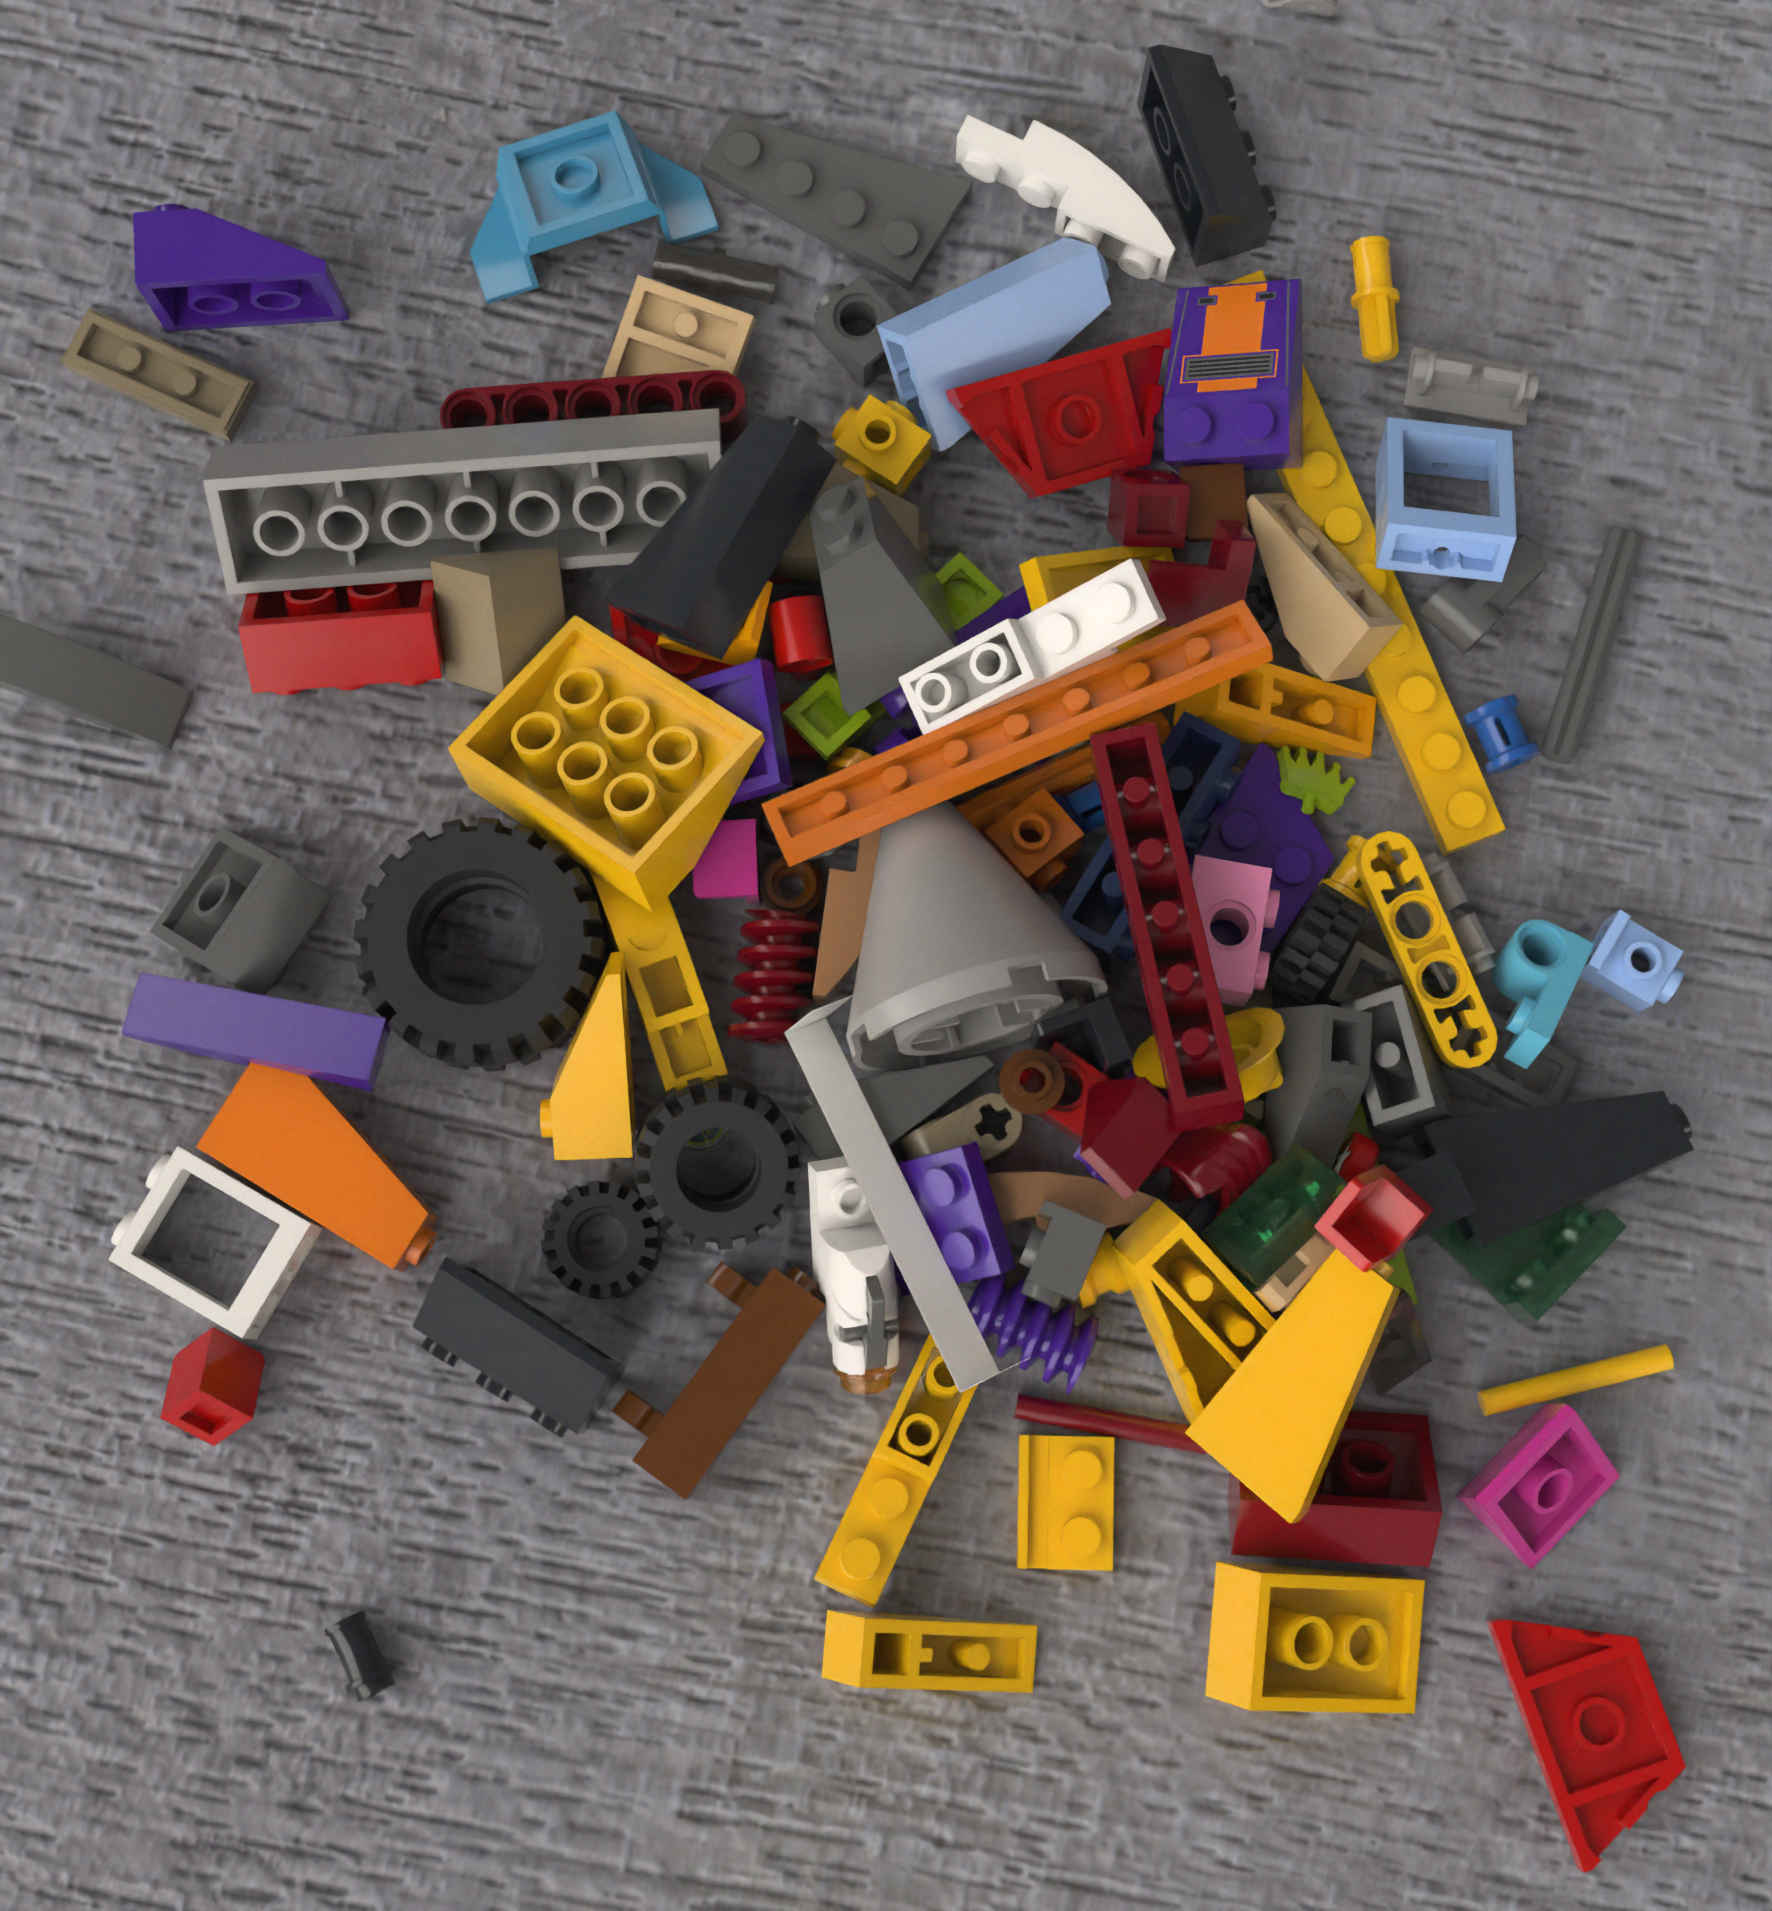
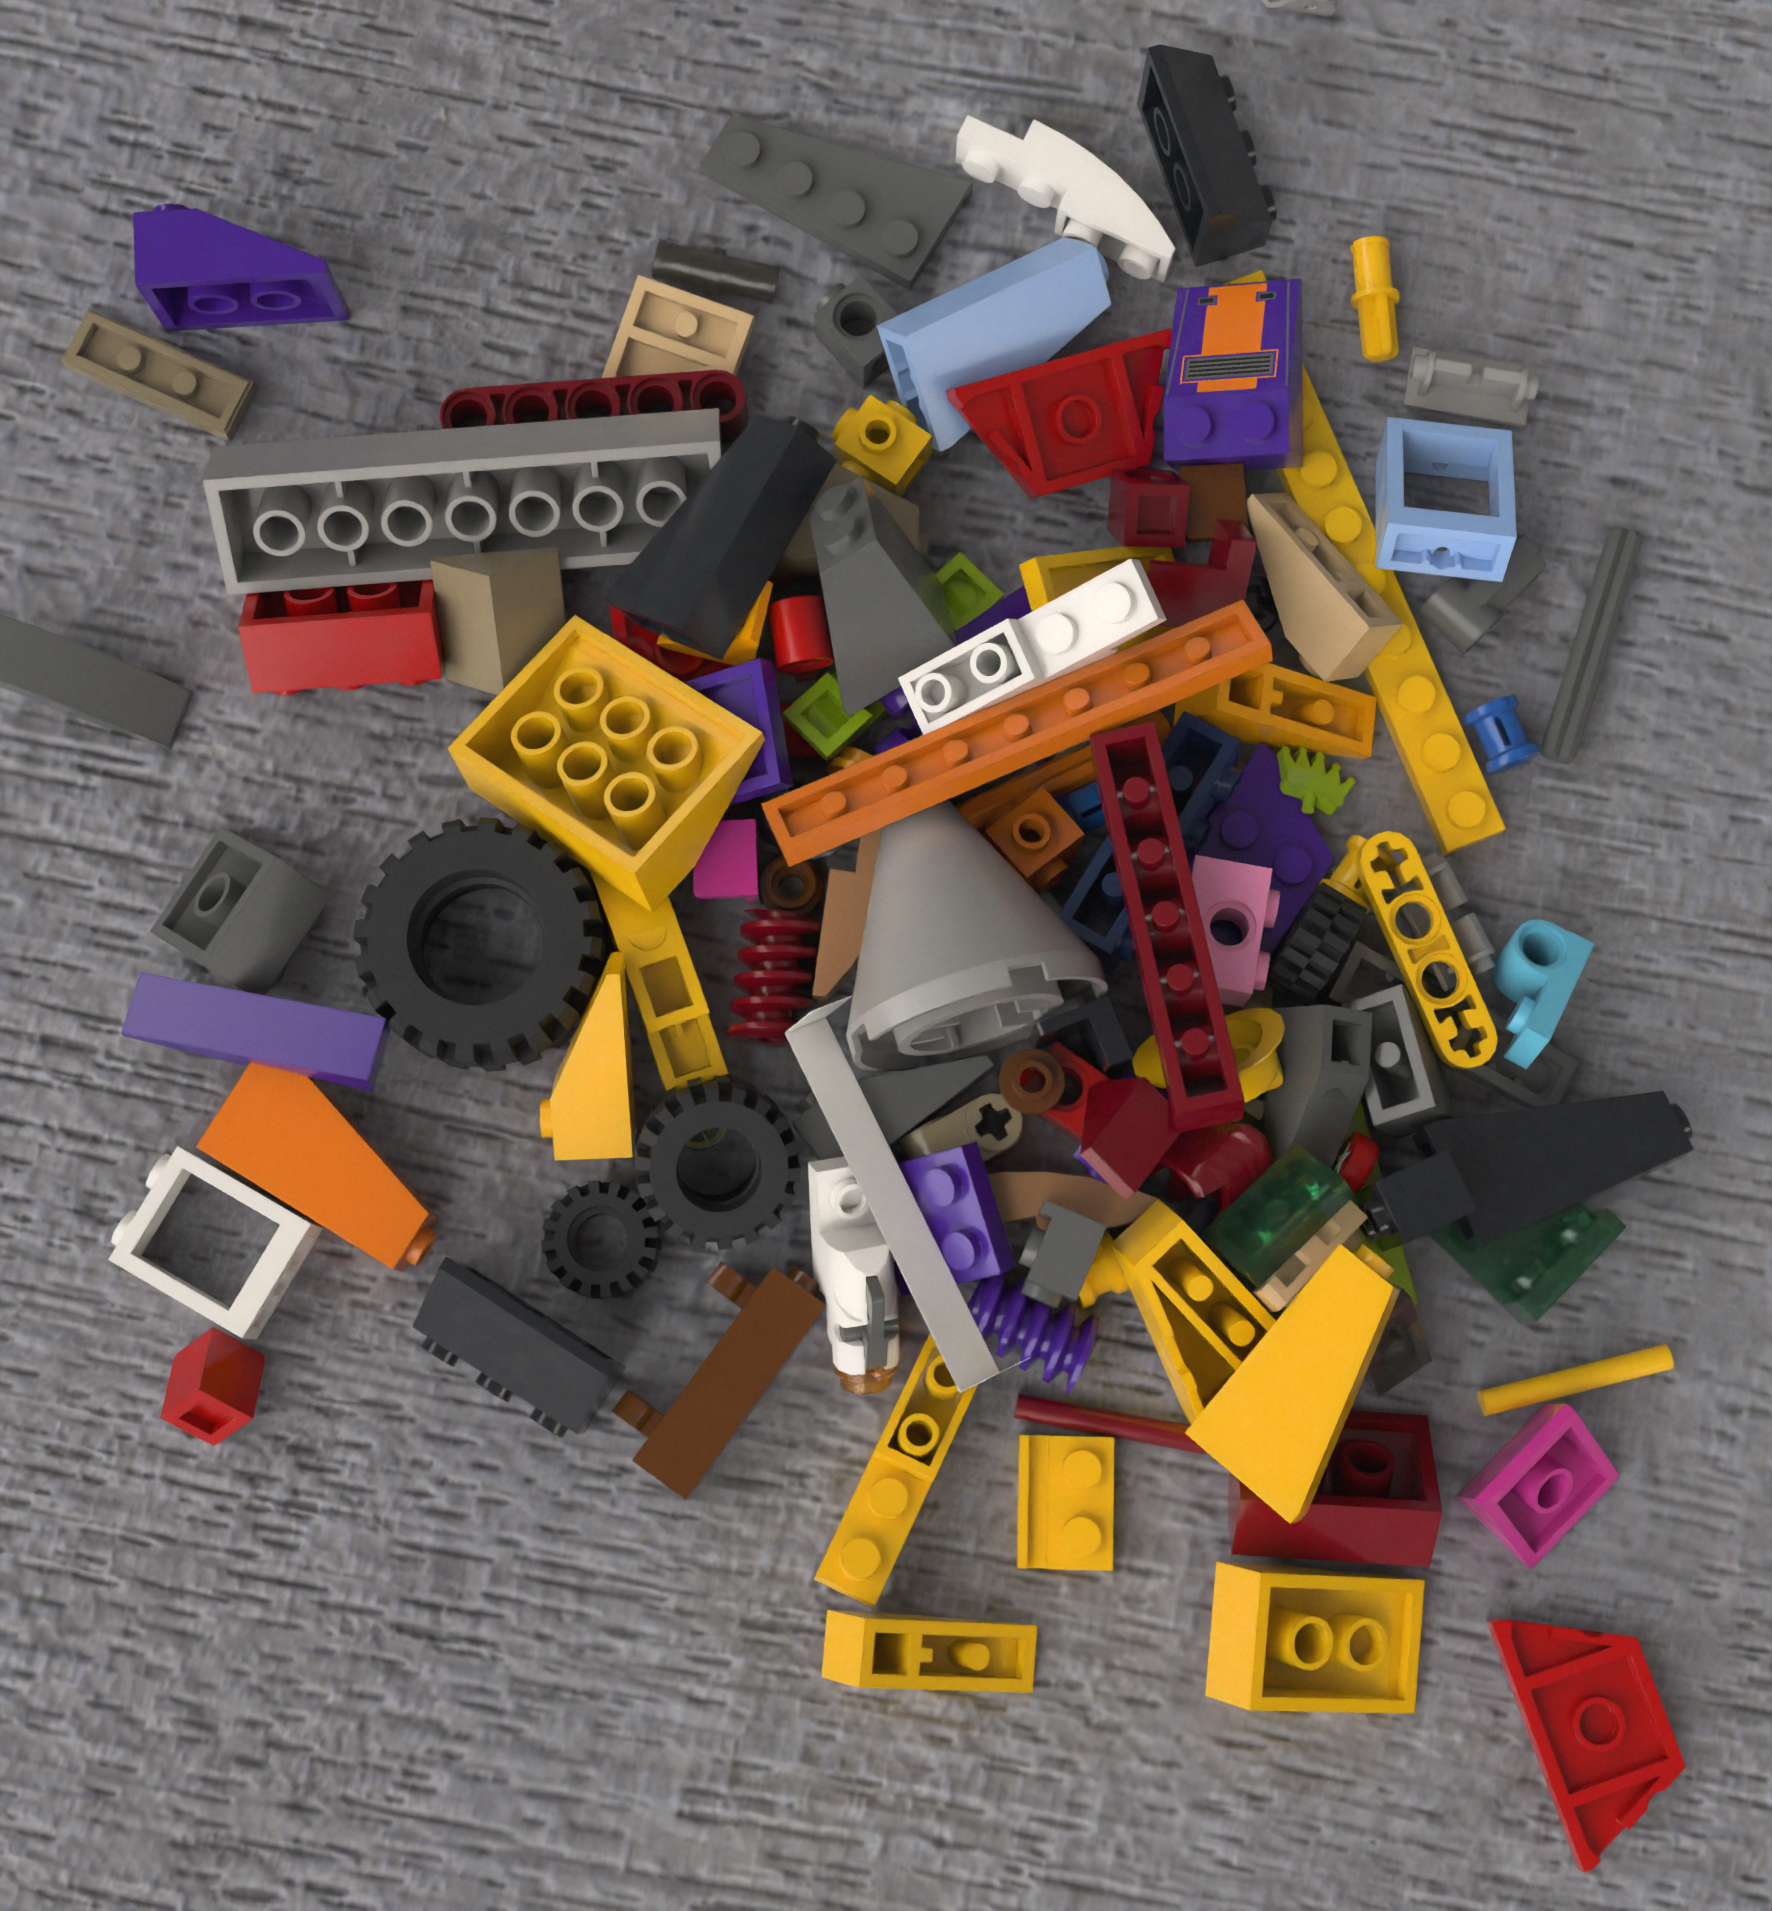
(360, 1656): black pin -> none
(575, 187): dark azure piece -> none
(1373, 1218): red panel -> none
(1611, 966): light blue brick -> none

